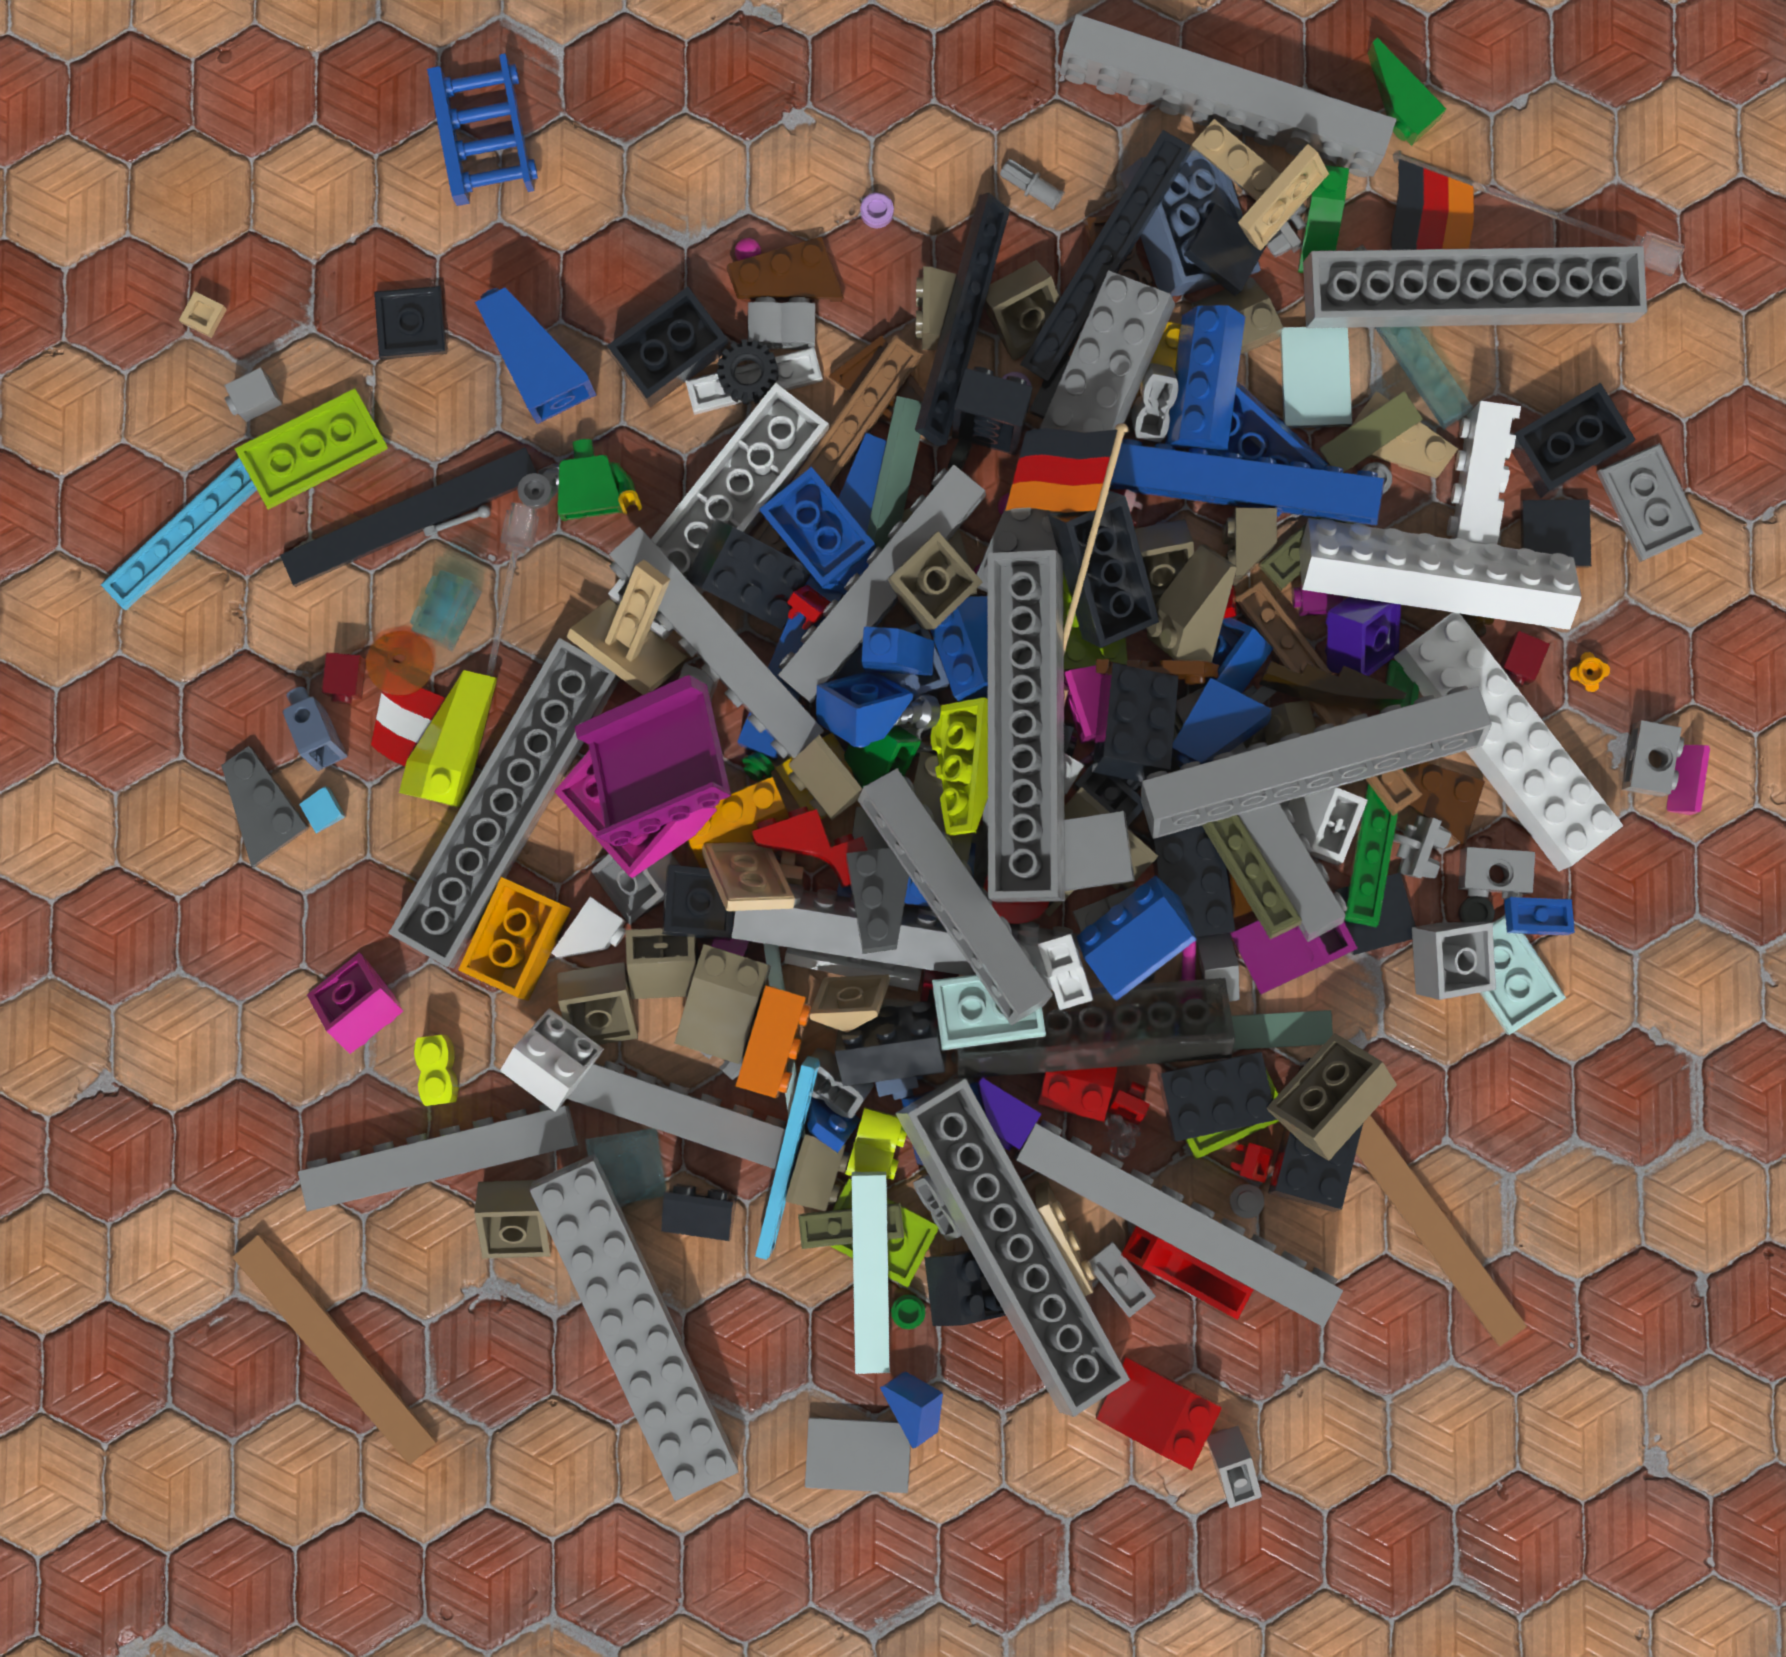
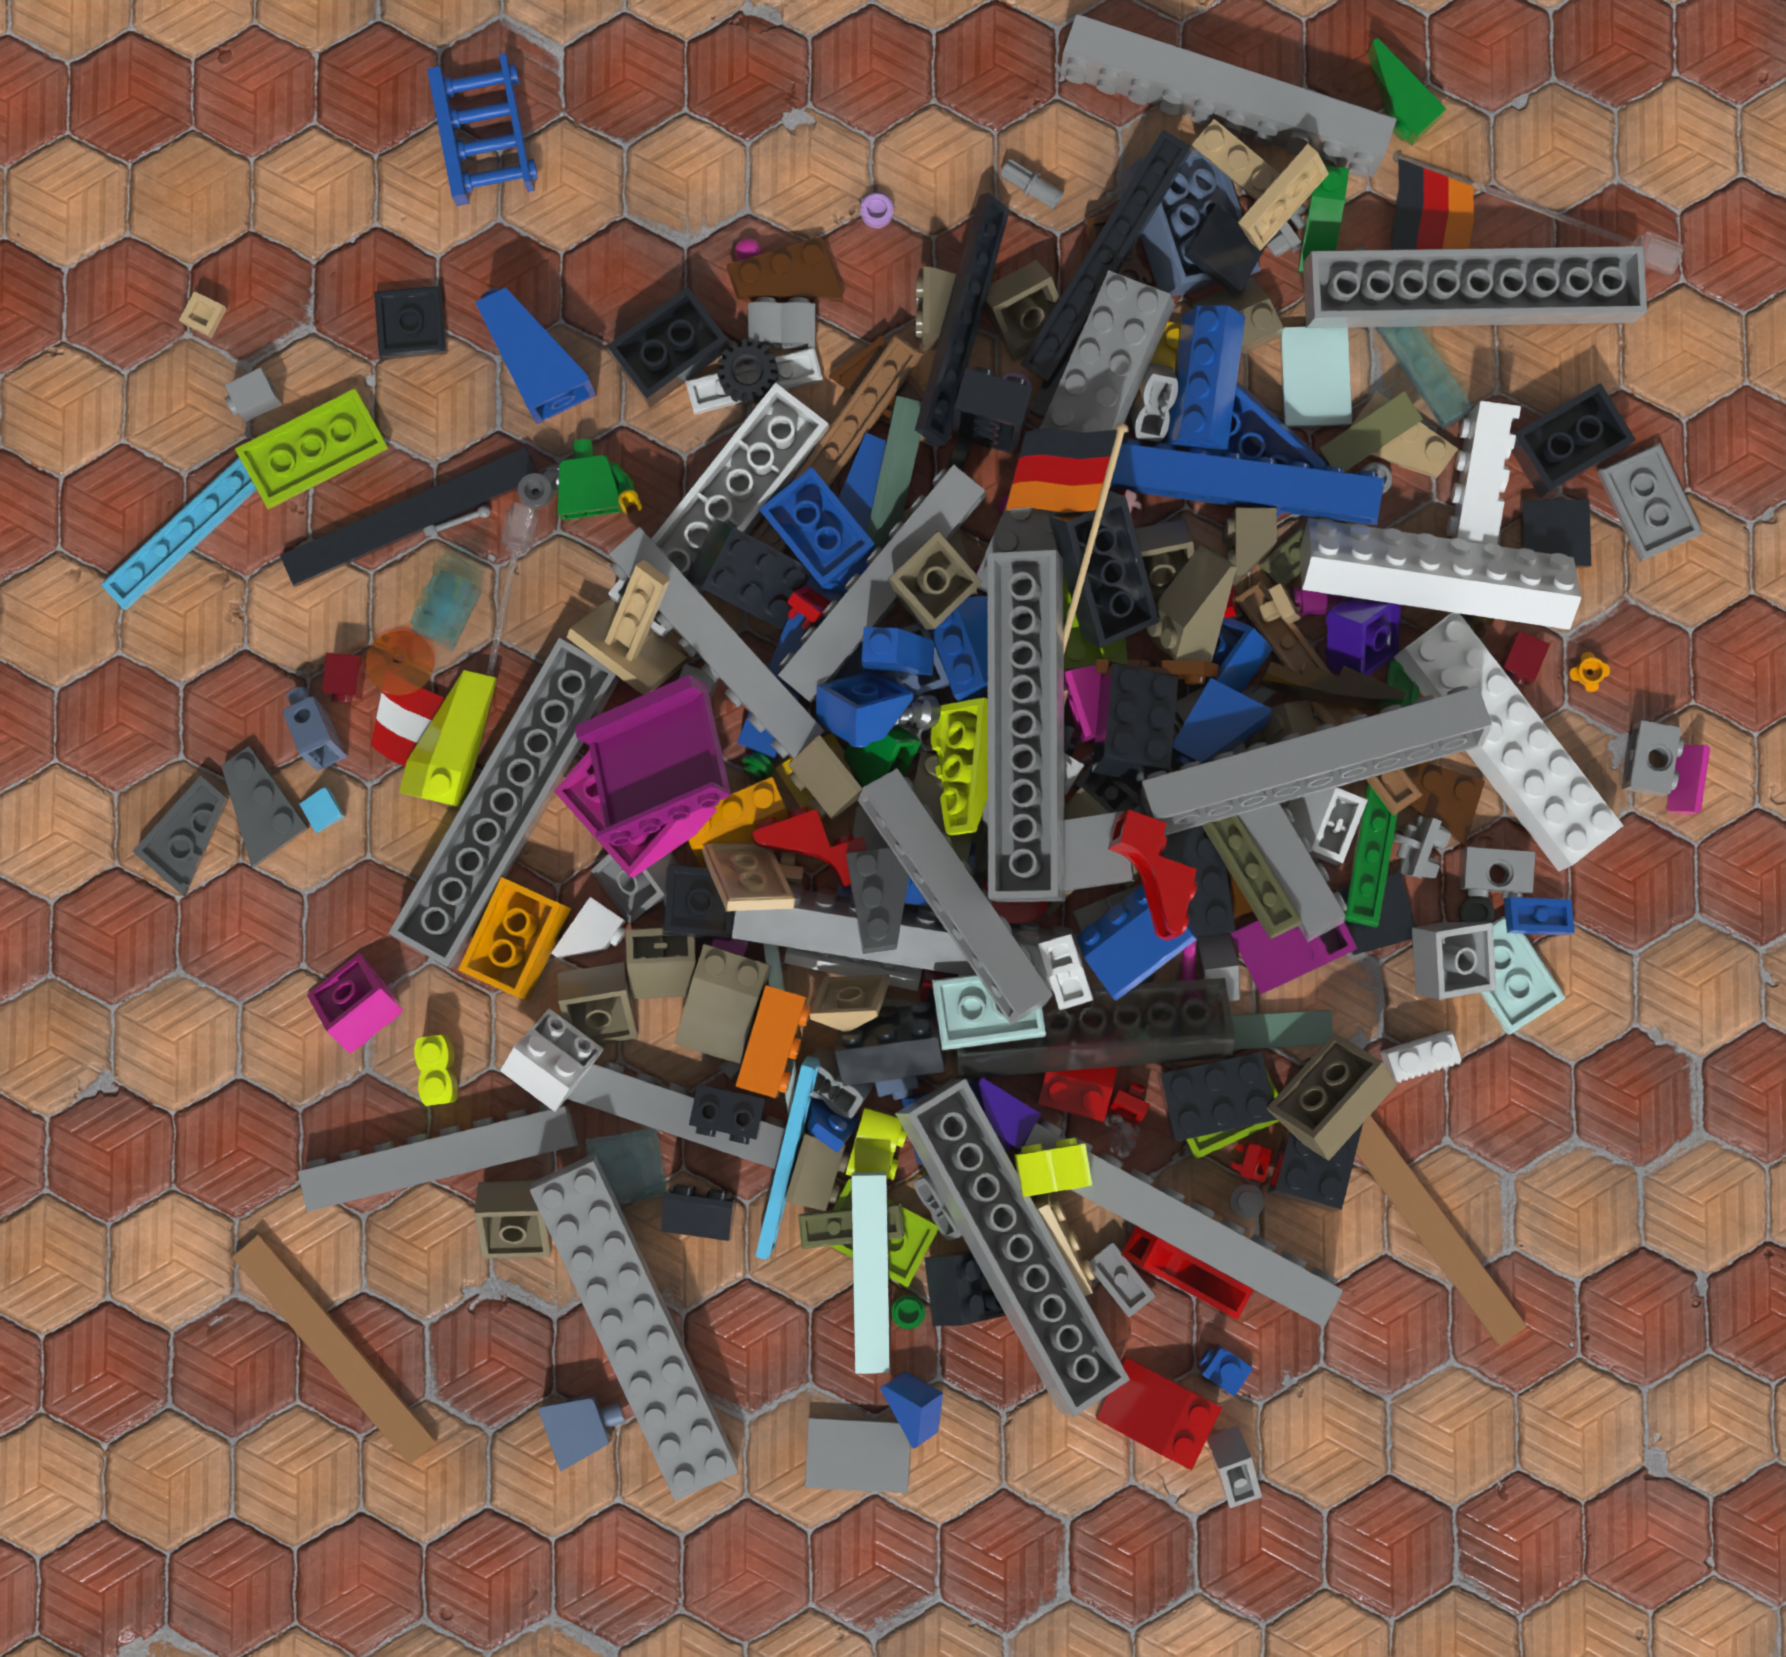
(183, 834): none -> dark grey wing
(578, 1427): none -> sand blue torso
(727, 1112): none -> black brick
(1053, 1168): none -> neon yellow brick
(1165, 881): none -> red arch
(1224, 1369): none -> blue bracket
(1281, 605): none -> tan tile
(1421, 1056): none -> white brick

